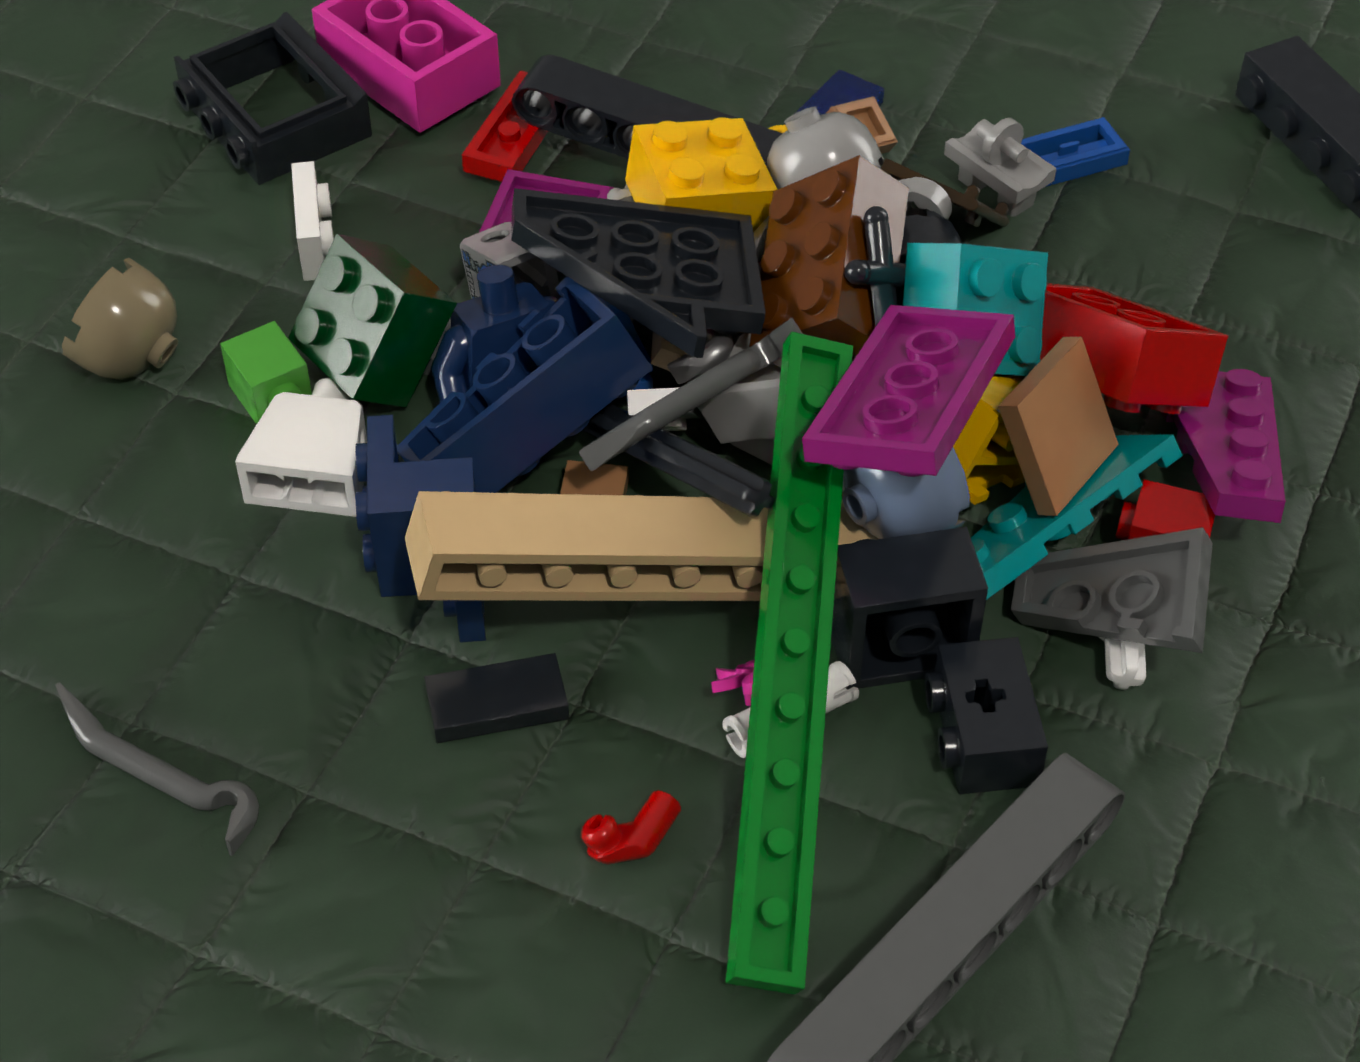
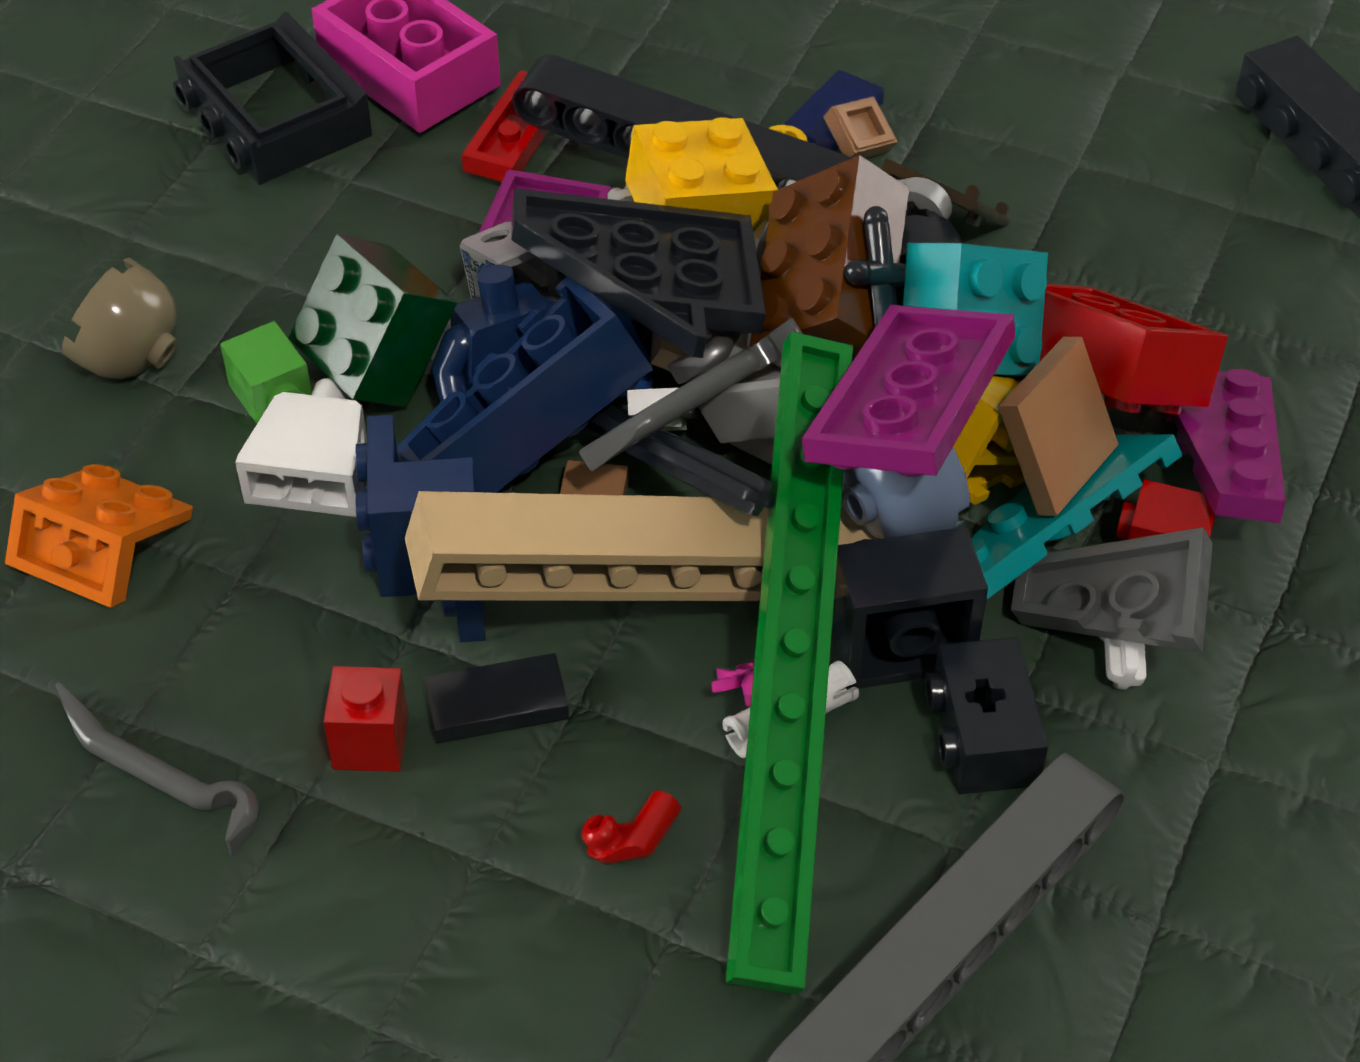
(85, 530): none -> orange bracket
(311, 205): white plate -> none
(366, 719): none -> red brick
(817, 144): light grey cylinder -> none
(998, 159): light grey hips -> none
(1080, 149): blue tile -> none

